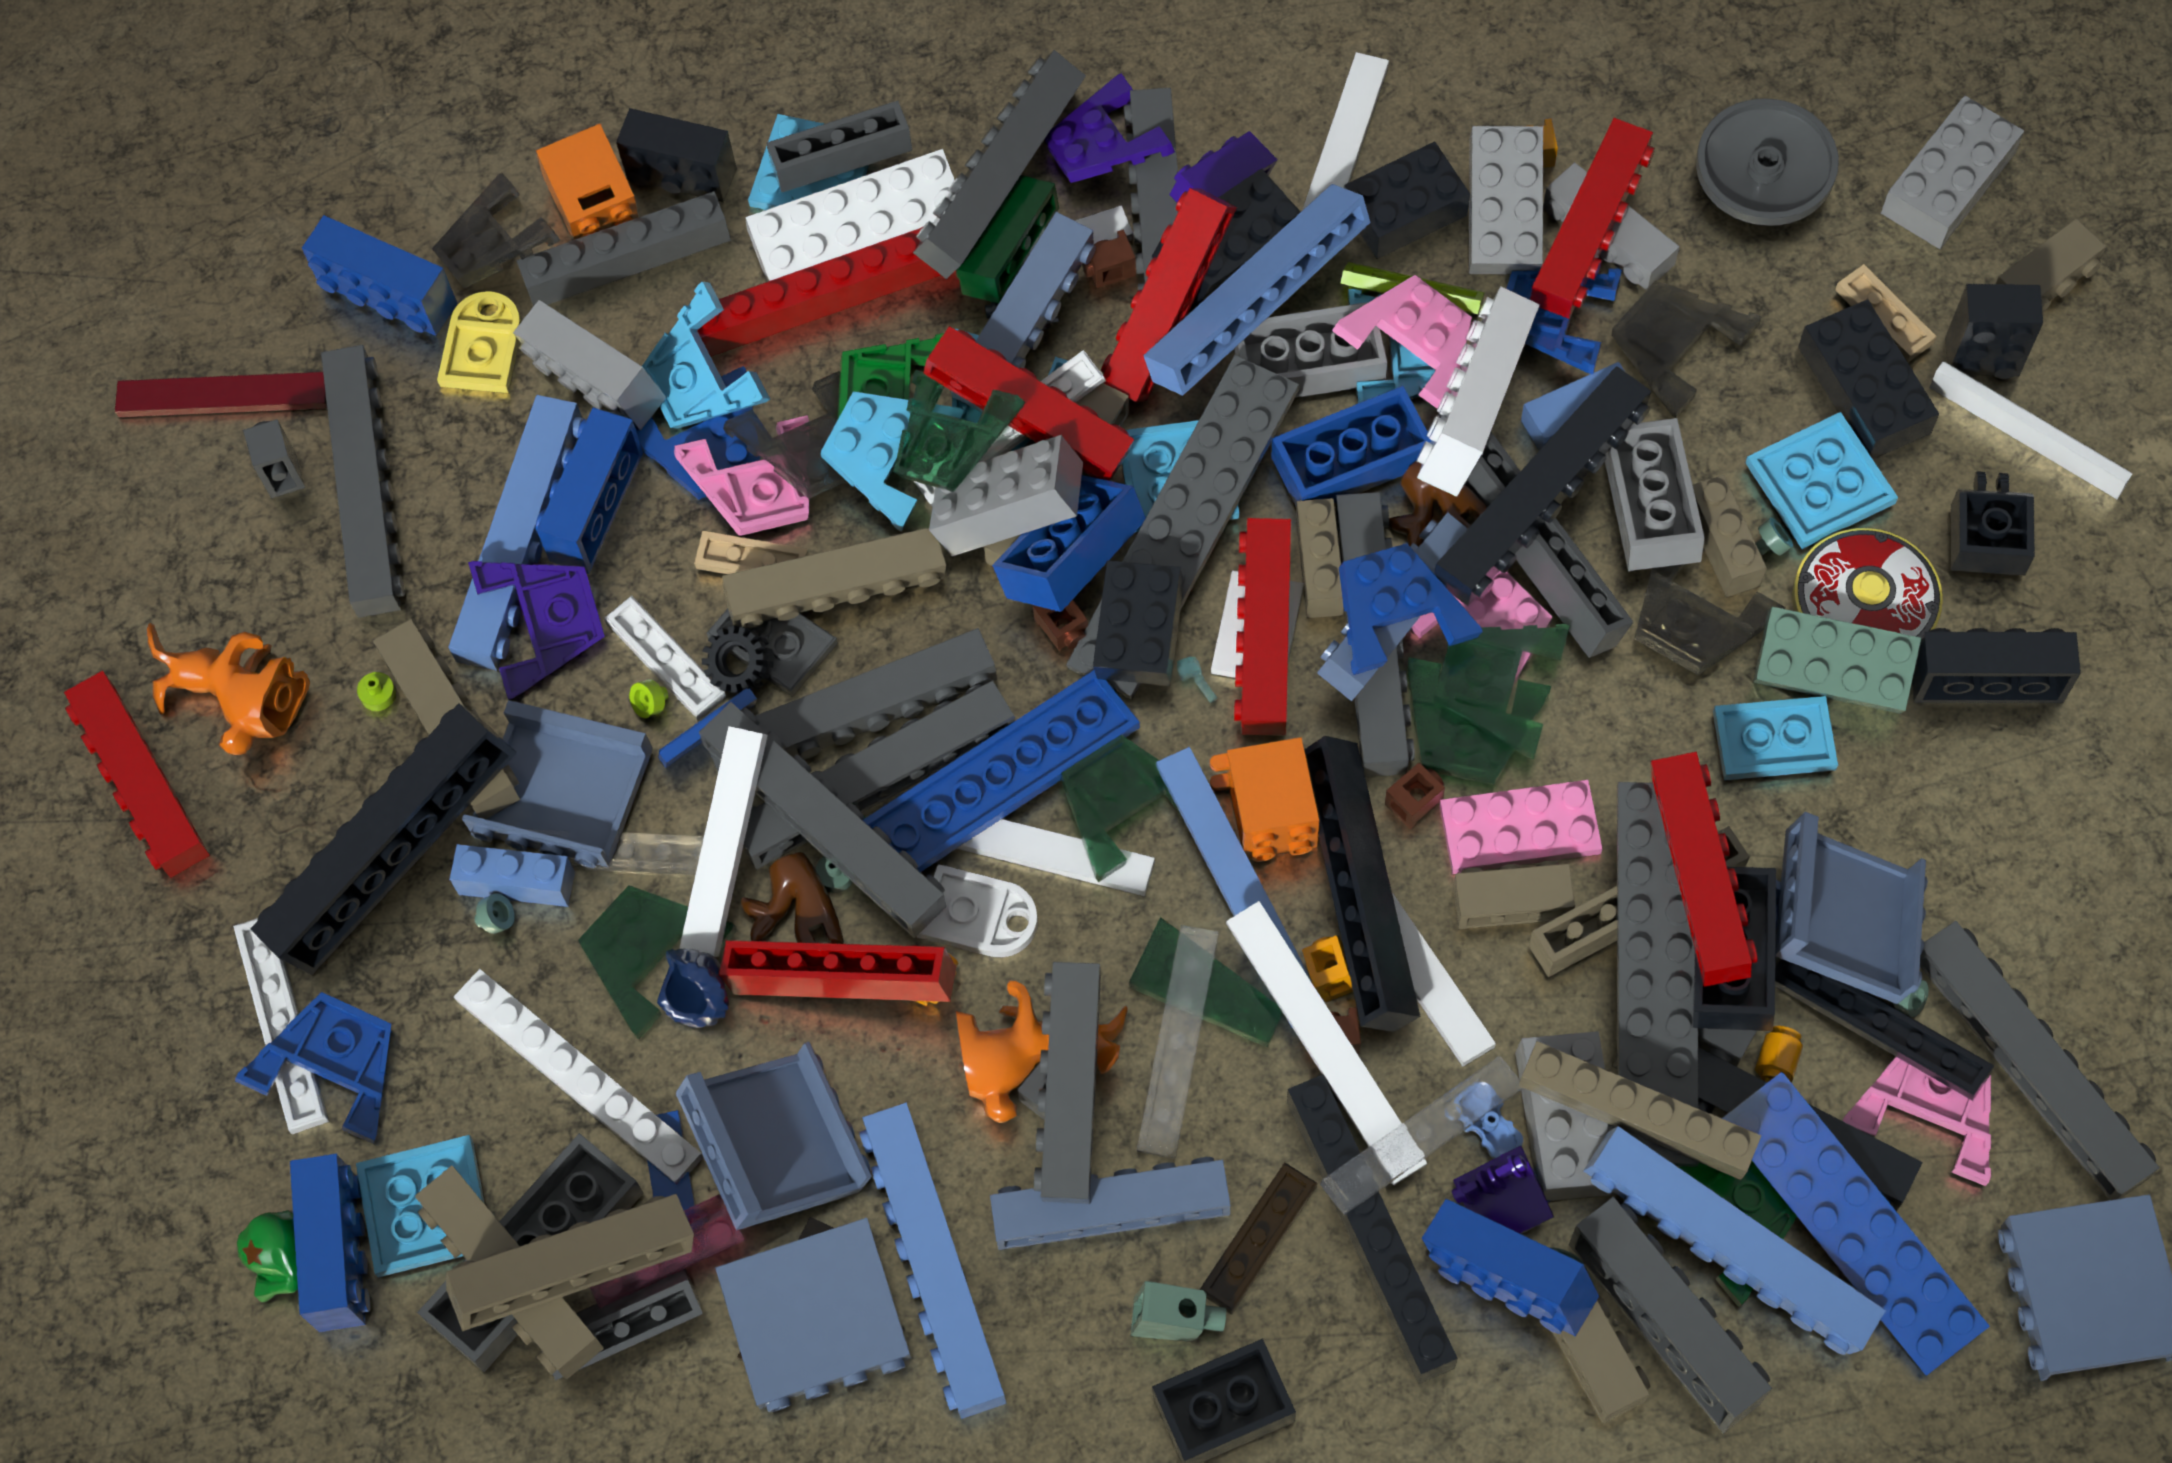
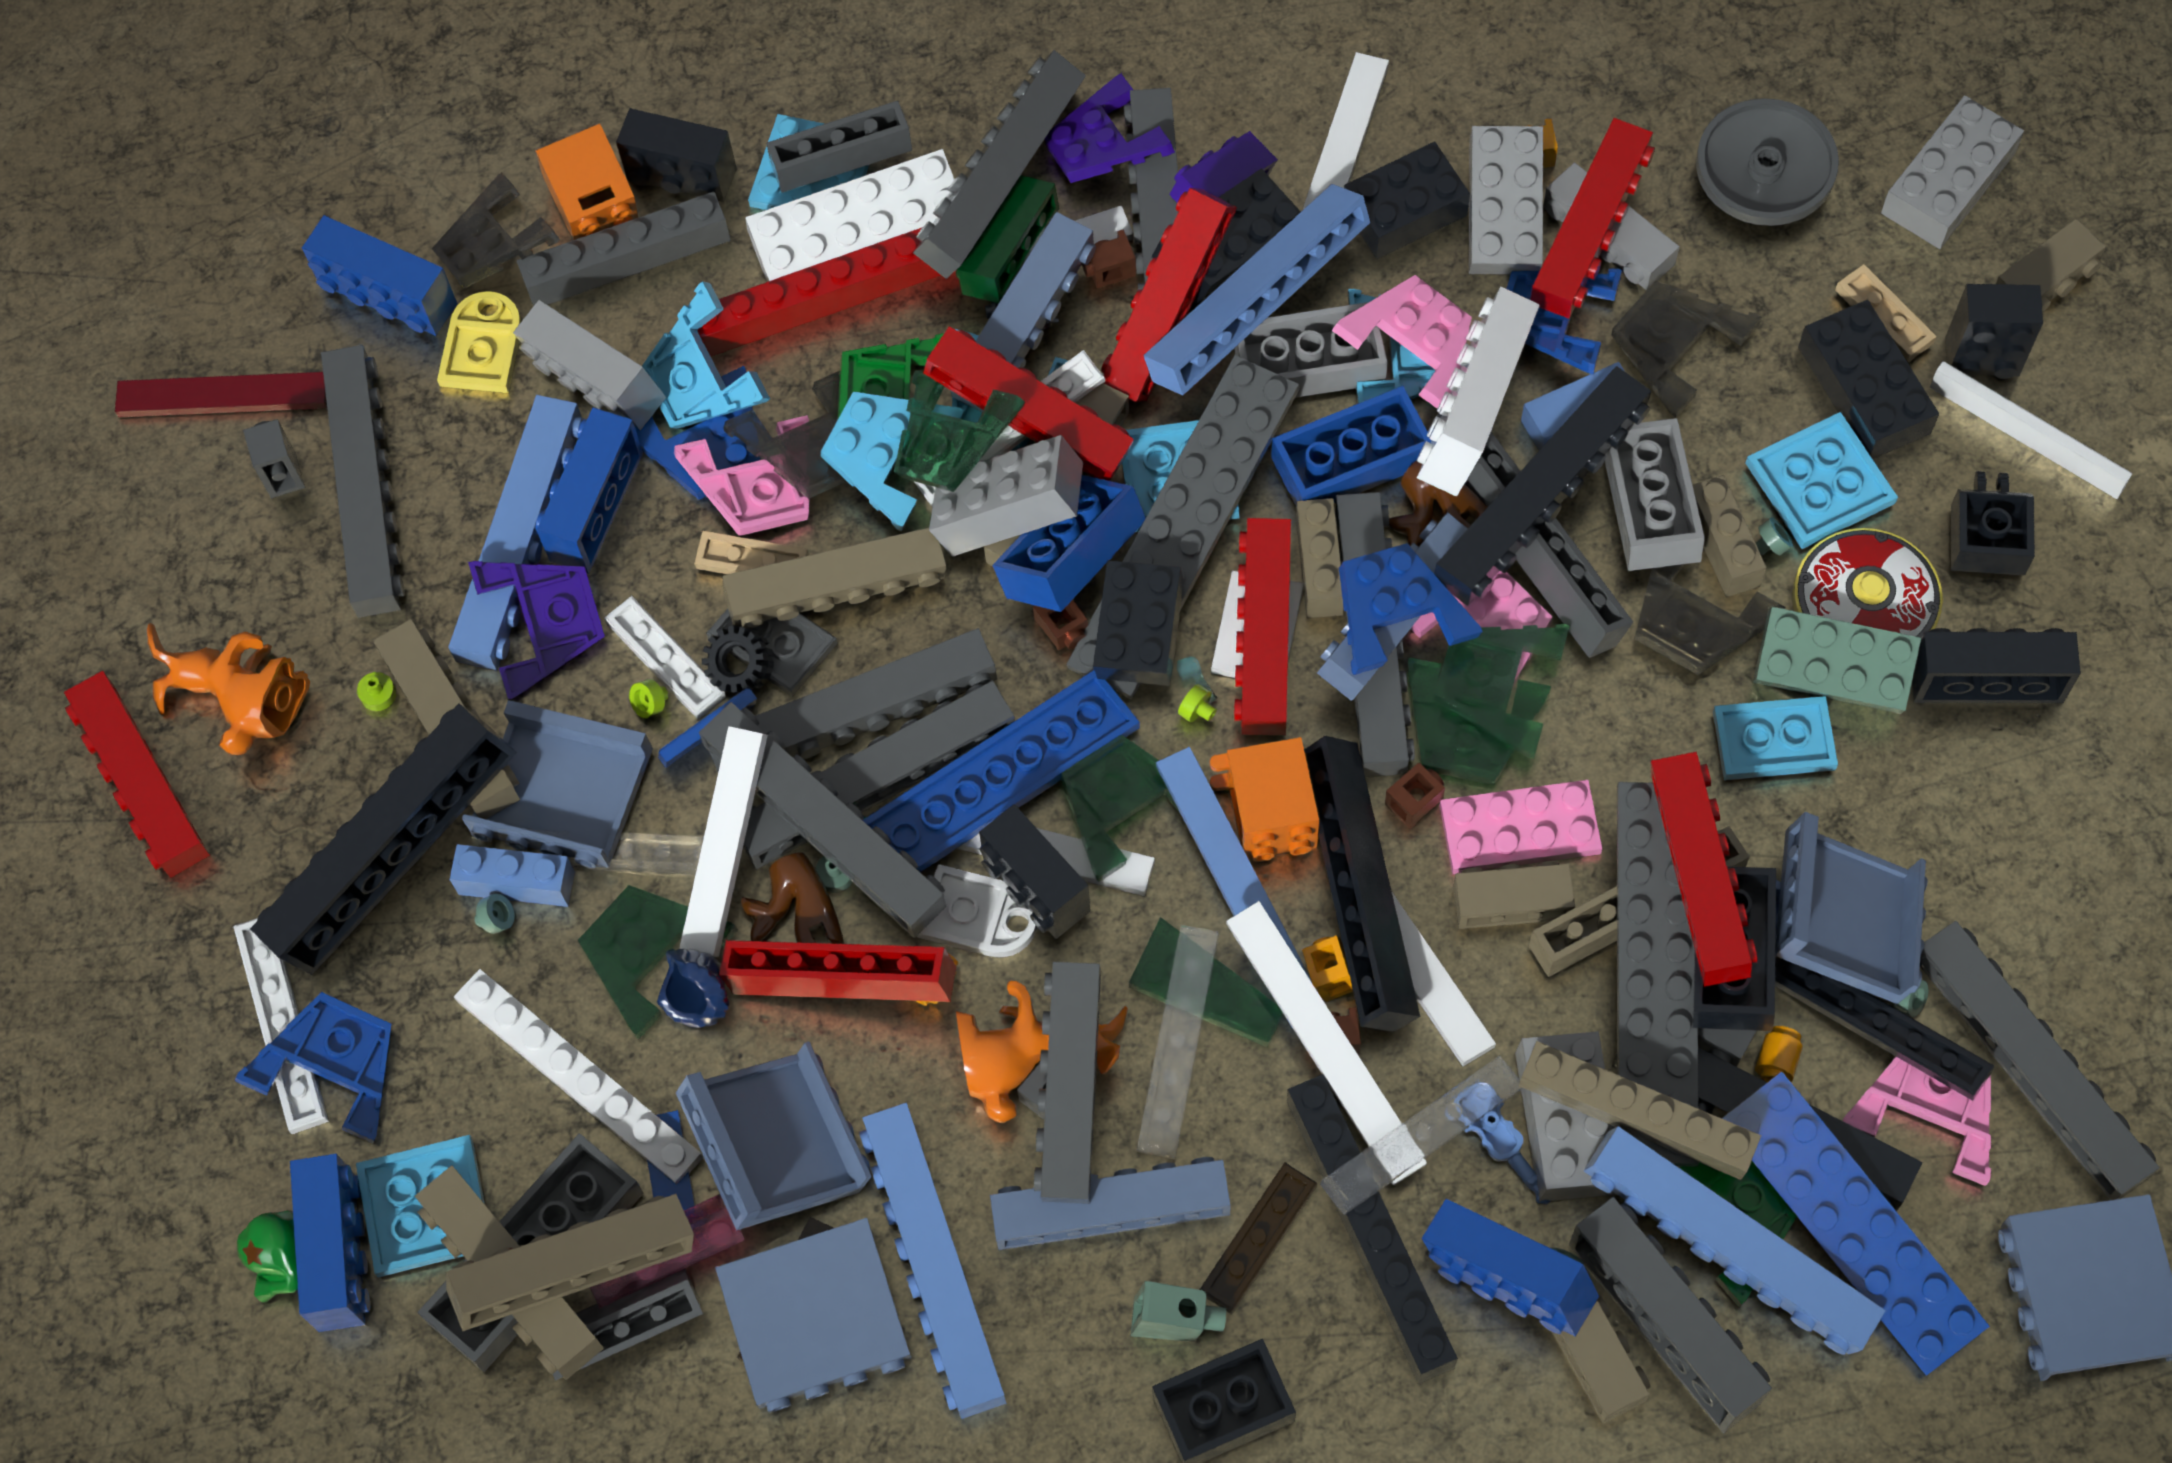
(1034, 872): none -> black brick
(1196, 704): none -> lime tile
(1379, 280): lime plate -> none
(1505, 1192): dark purple hinge -> none

